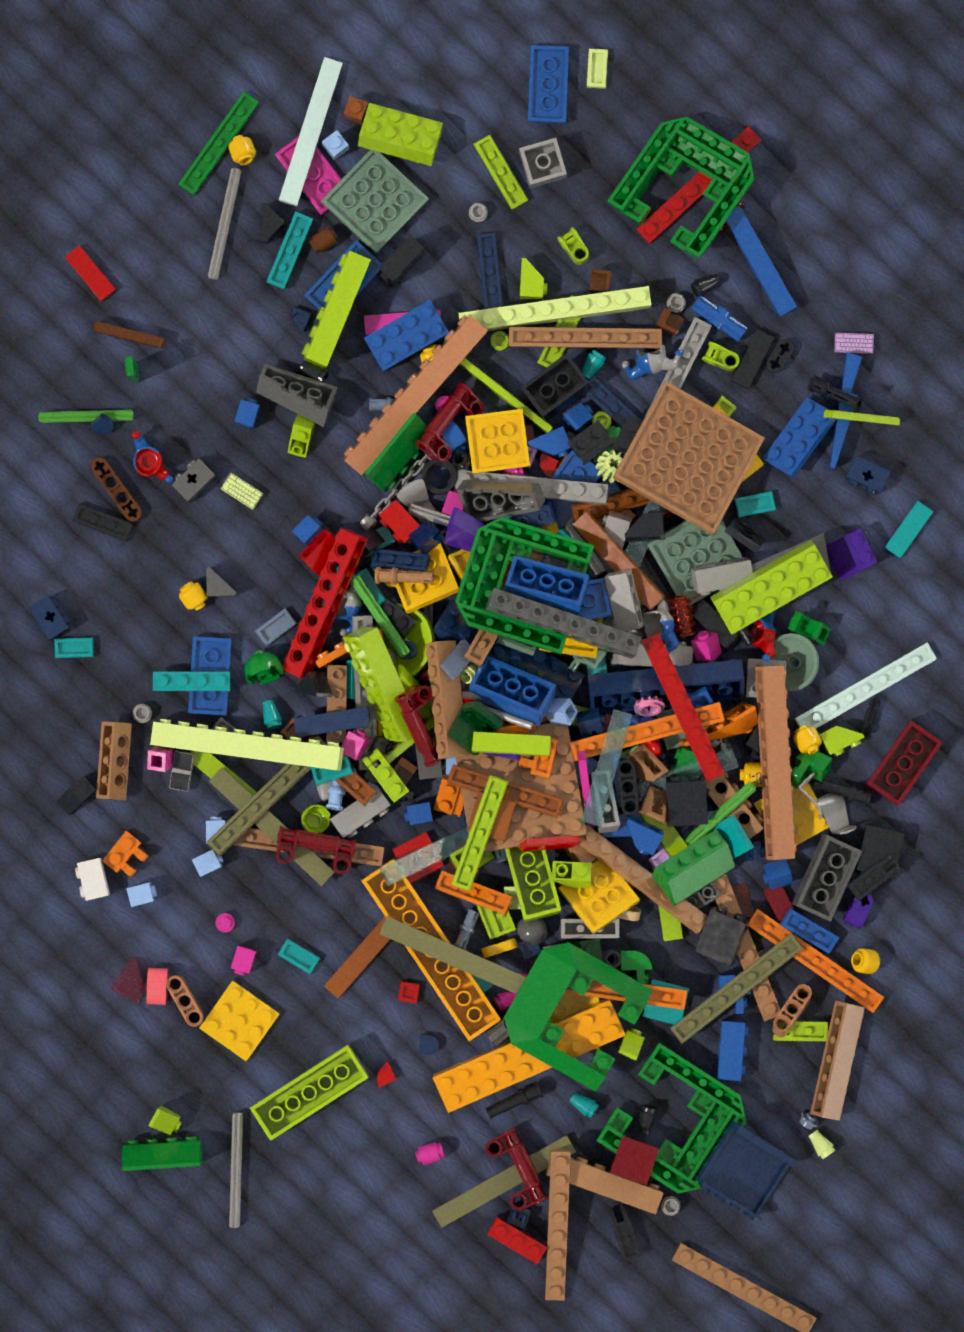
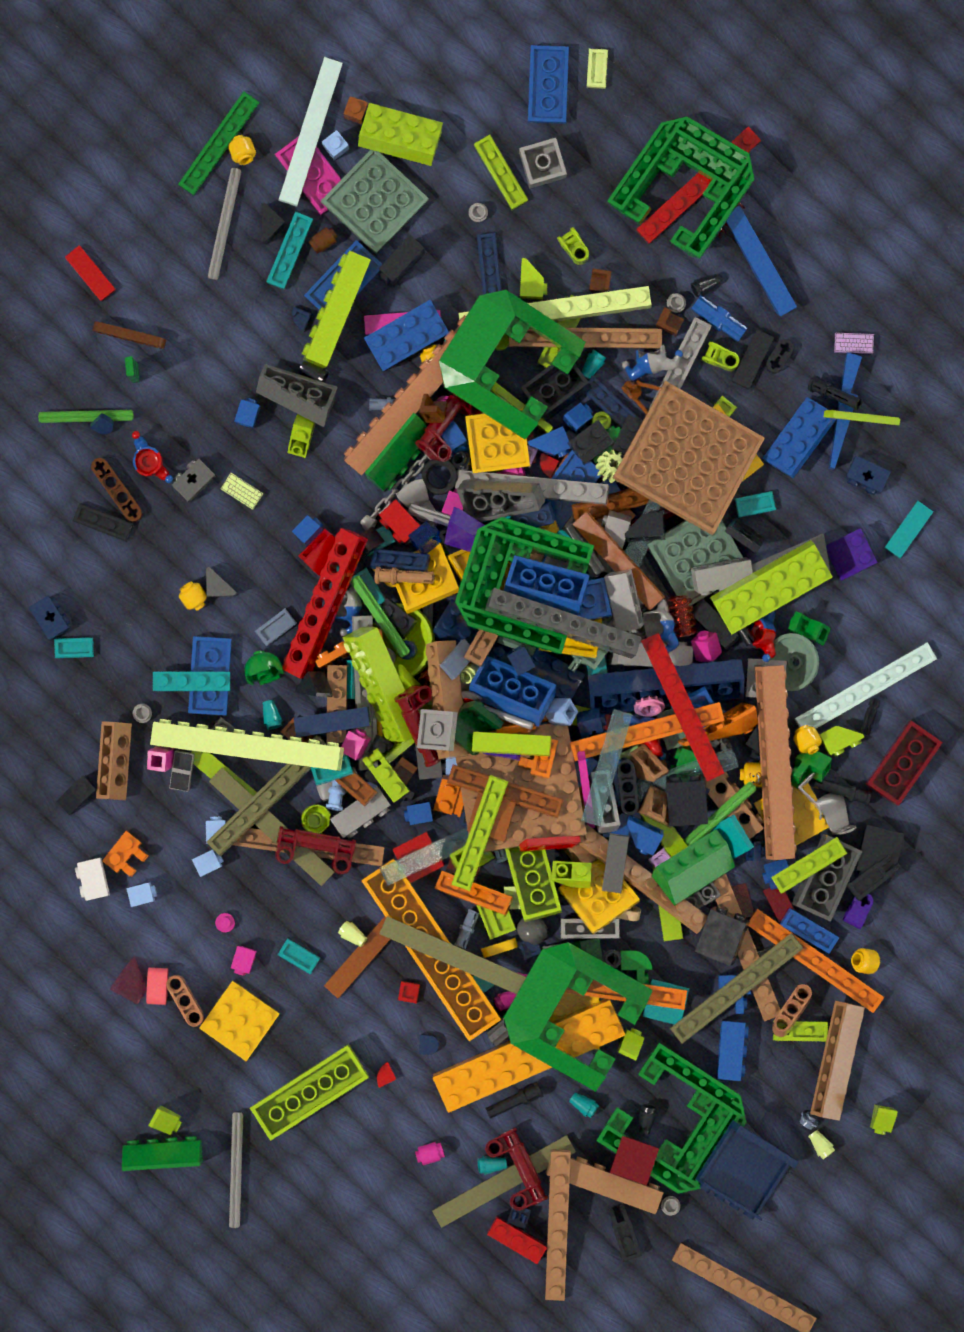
(352, 934): none -> yellowish green cone
(432, 410): none -> reddish brown panel
(437, 730): none -> light grey plate
(476, 339): none -> green slope
(491, 1164): none -> teal cone
(521, 659): none -> dark blue panel
(615, 863): none -> dark grey tile
(633, 391): none -> dark orange plant
(809, 865): none -> lime tile
(883, 1119): none -> lime slope

